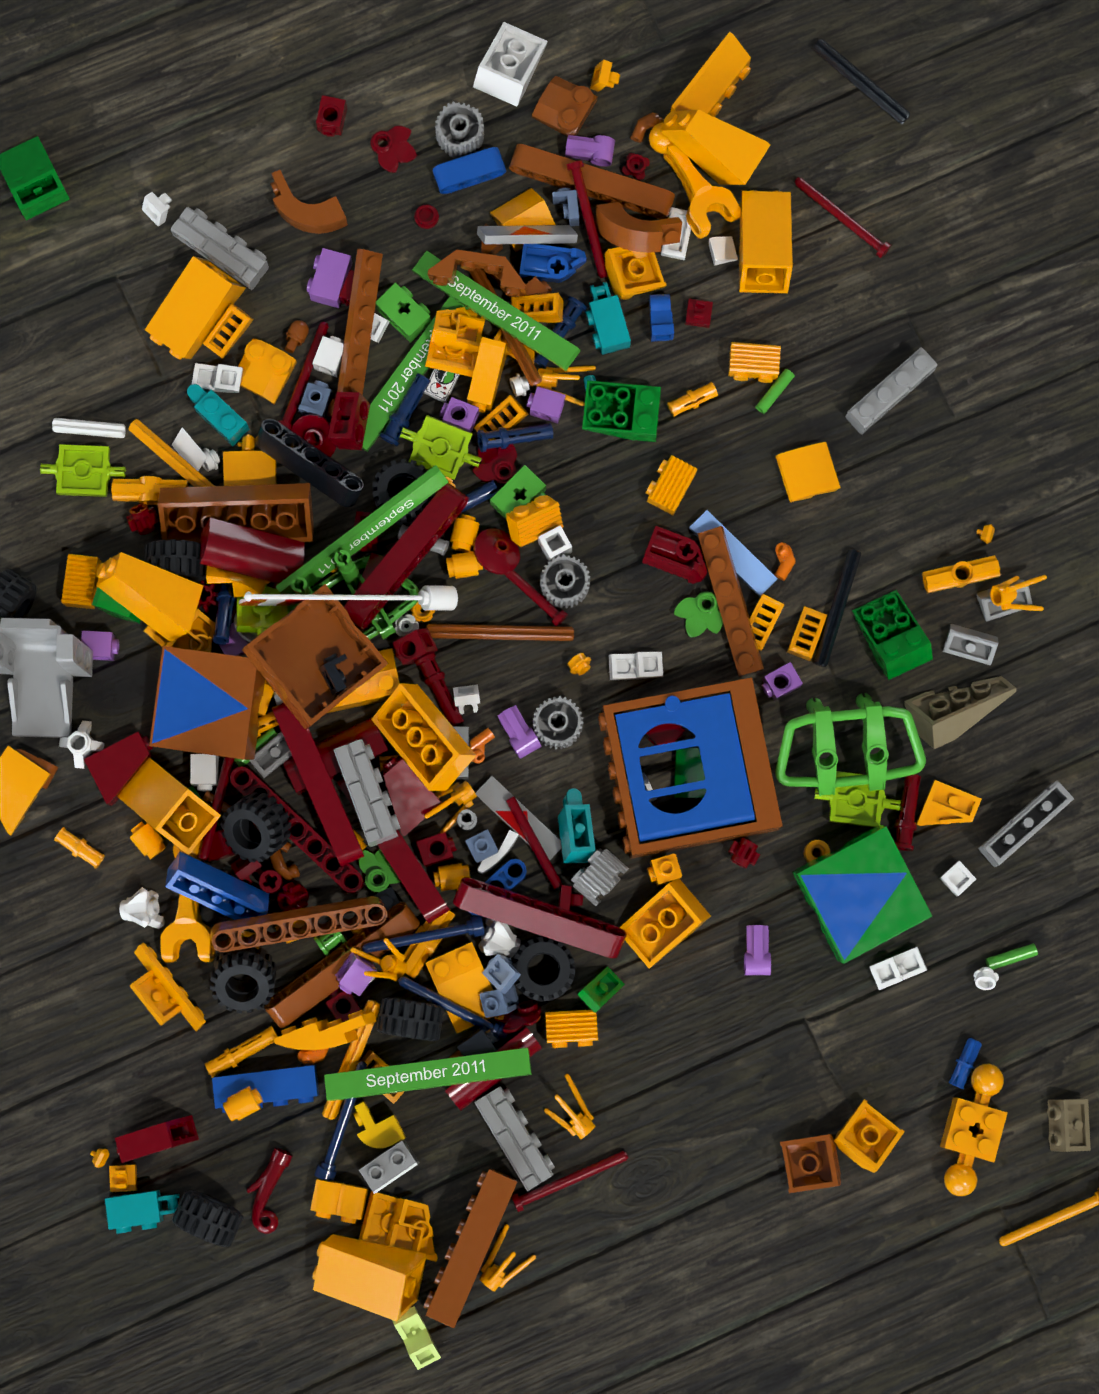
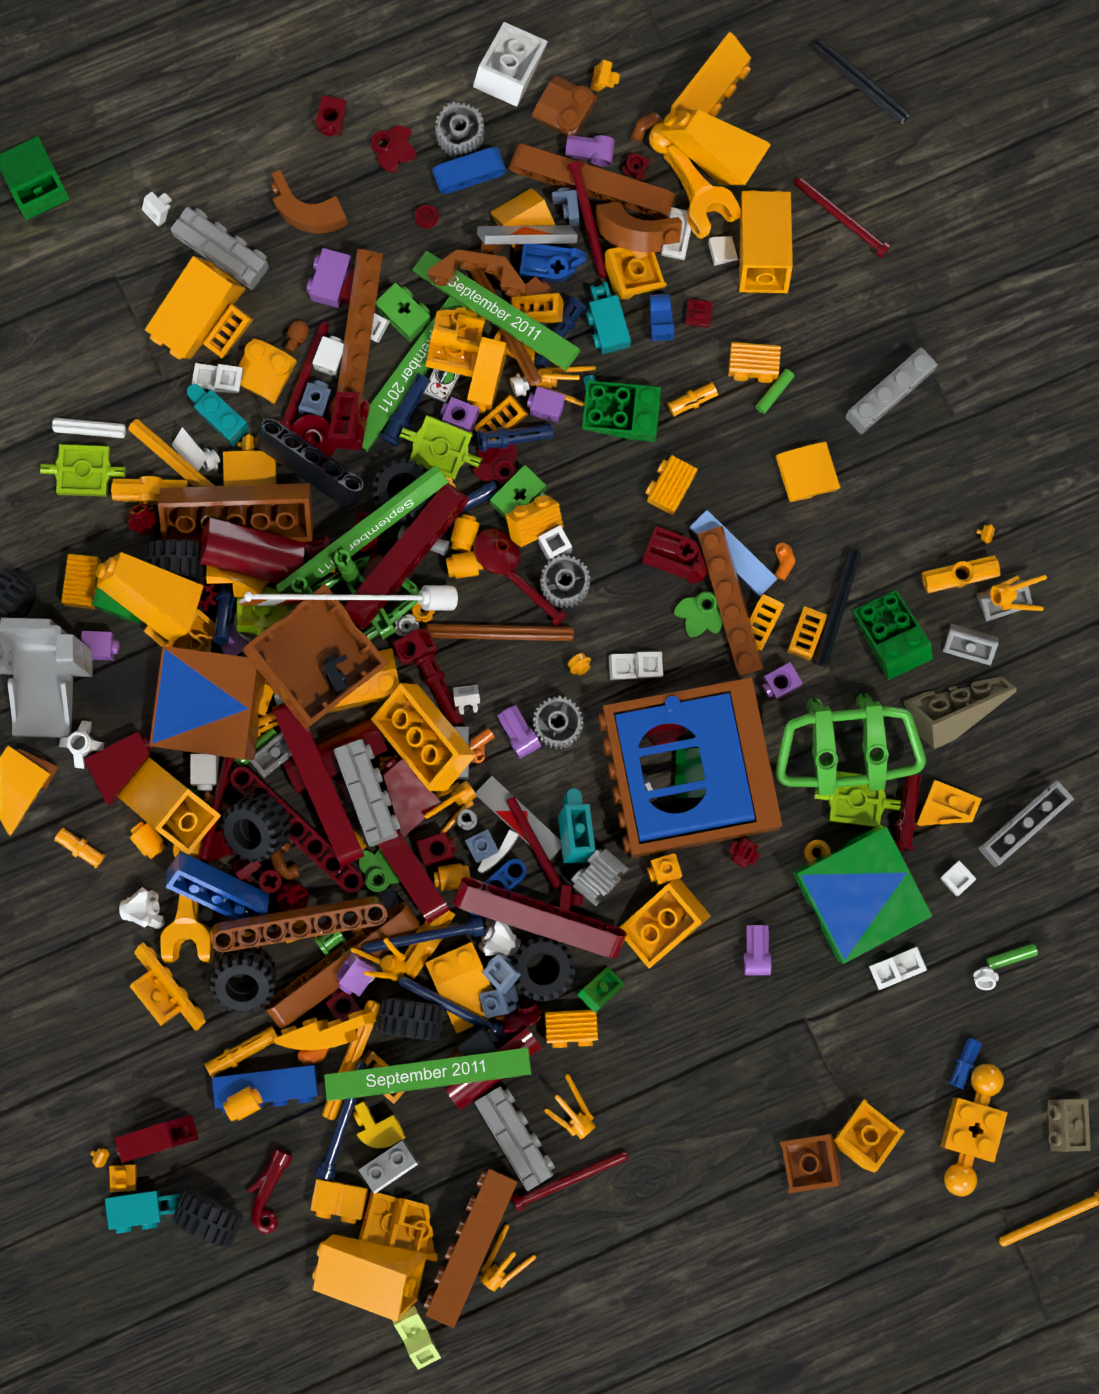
(316, 546): none -> dark red bush

